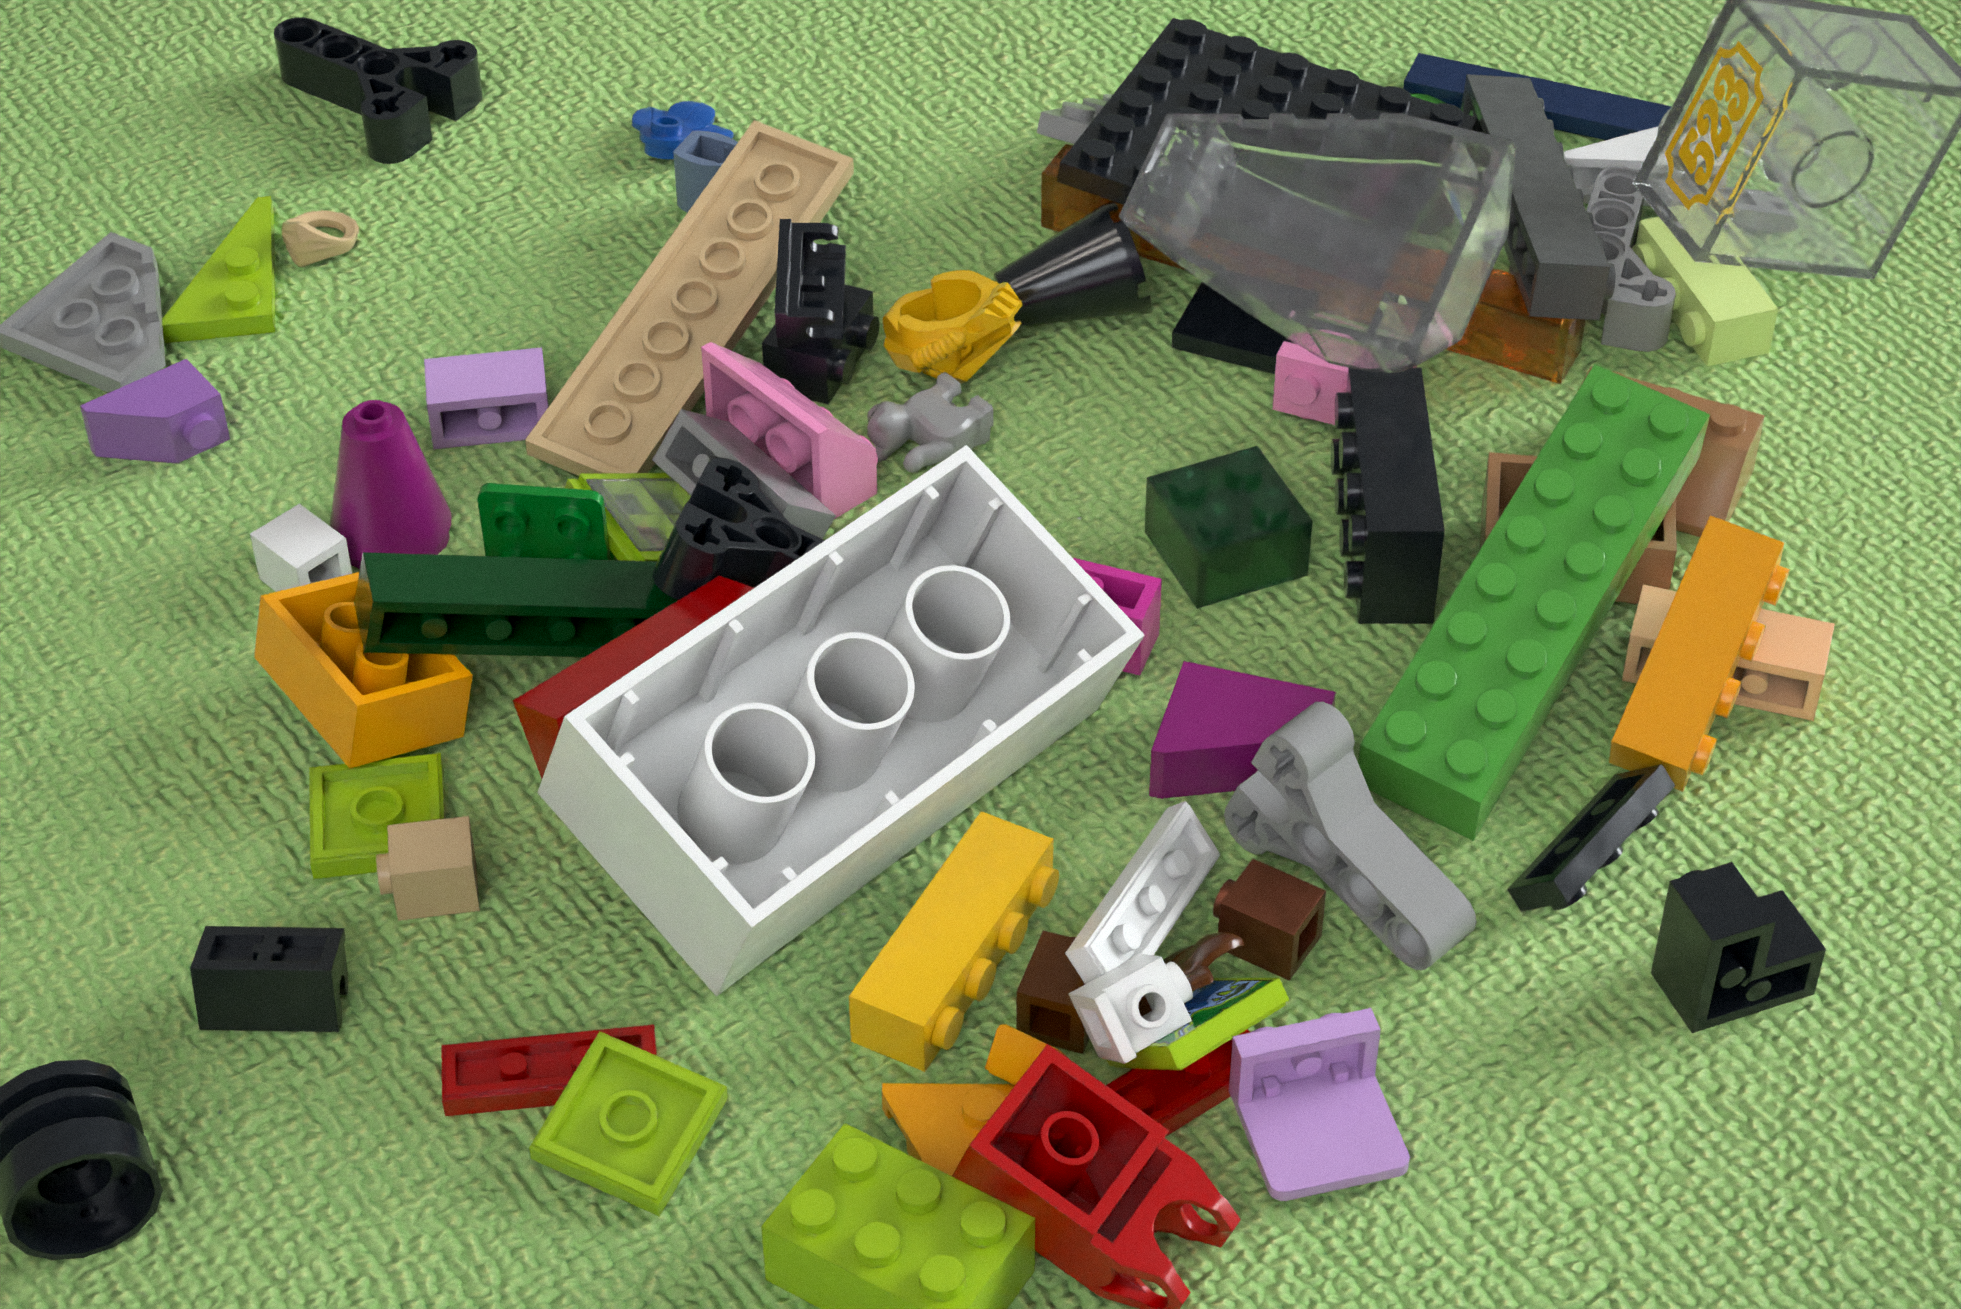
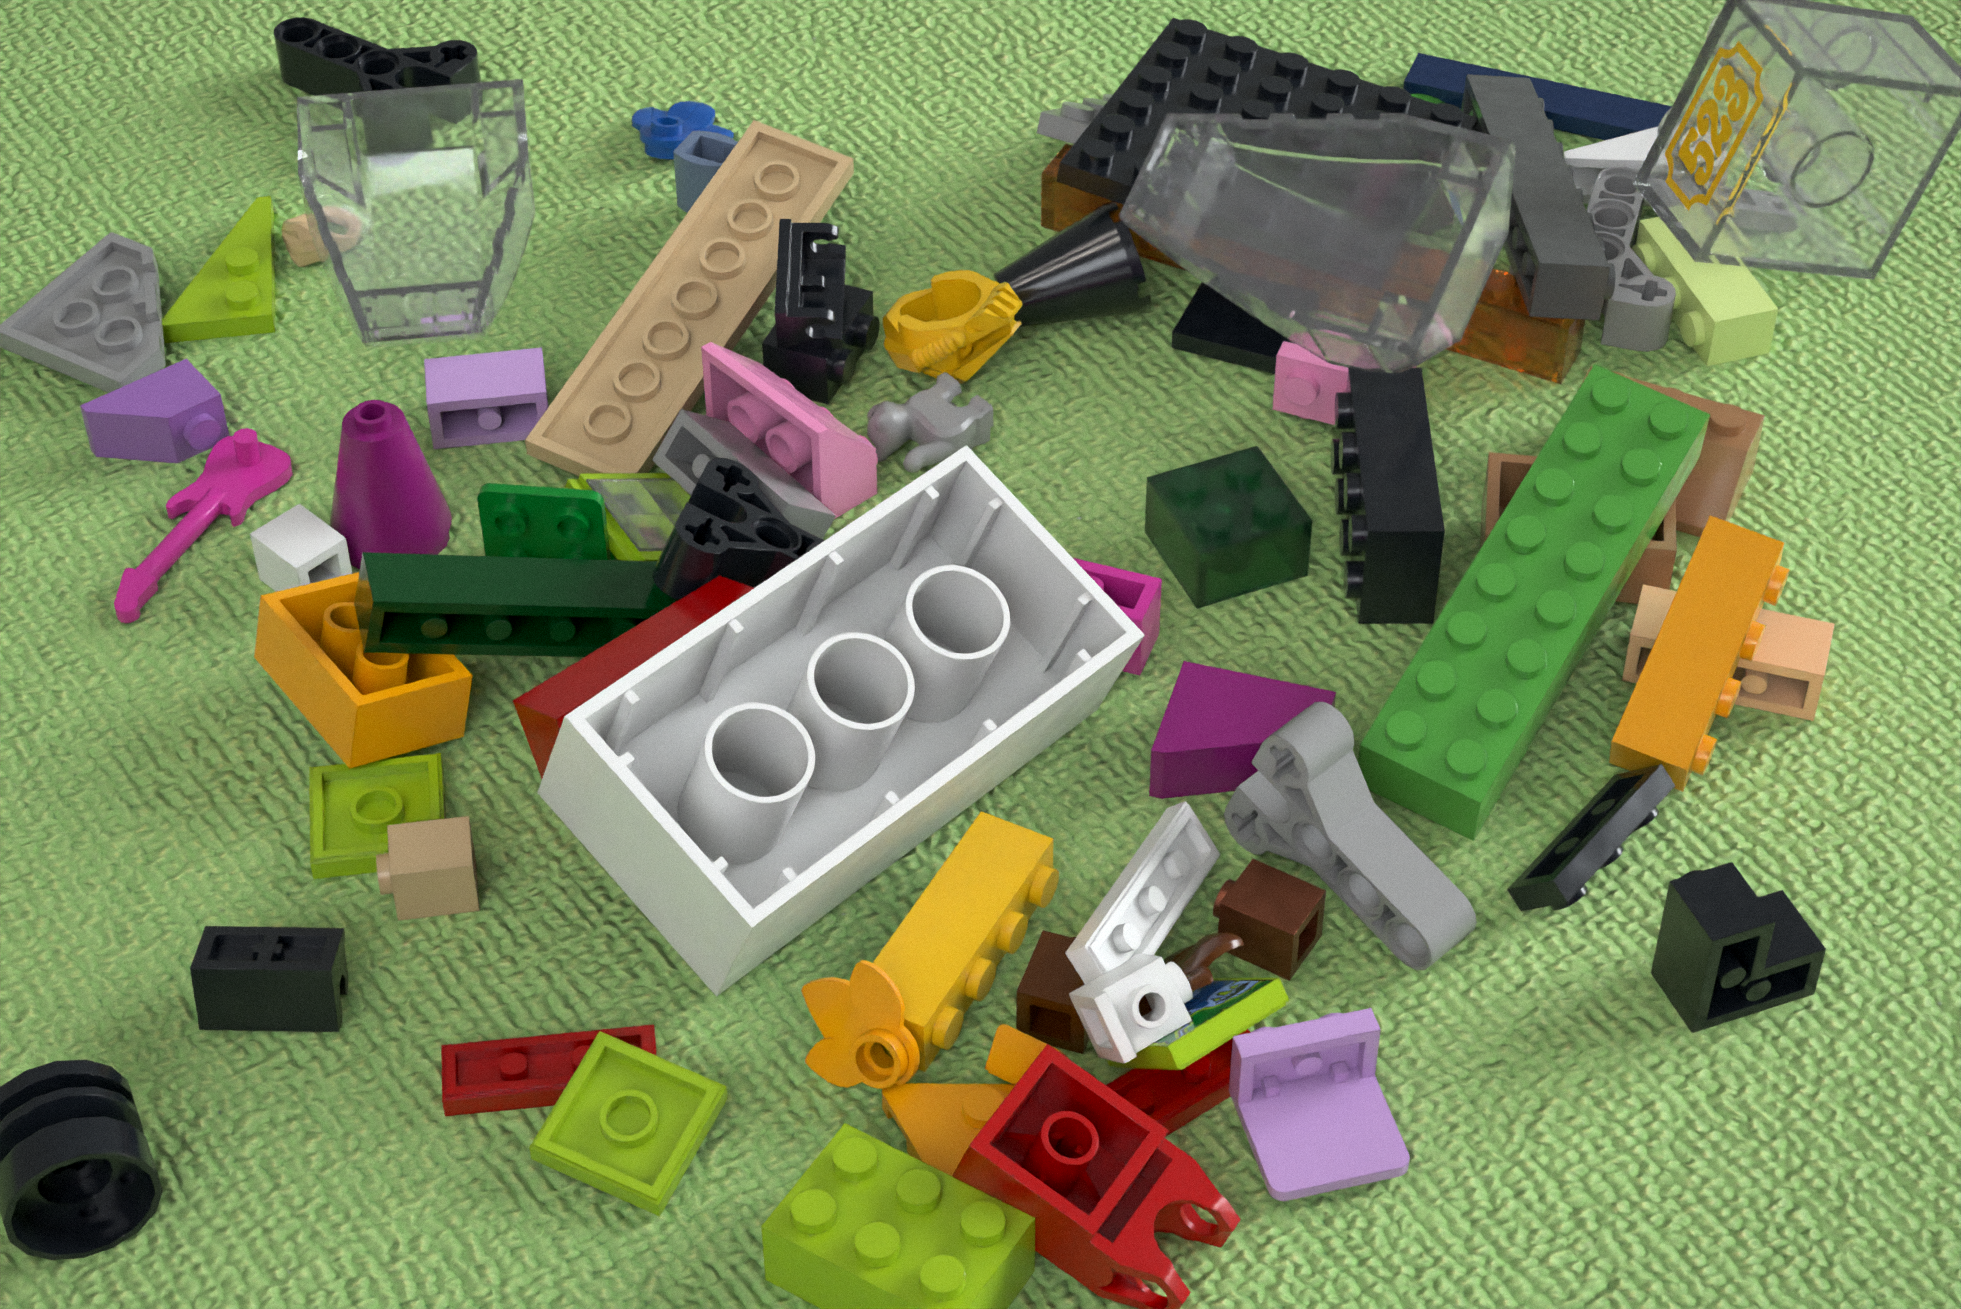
(232, 480): none -> dark pink piece
(418, 205): none -> clear windscreen
(855, 1024): none -> light orange plate

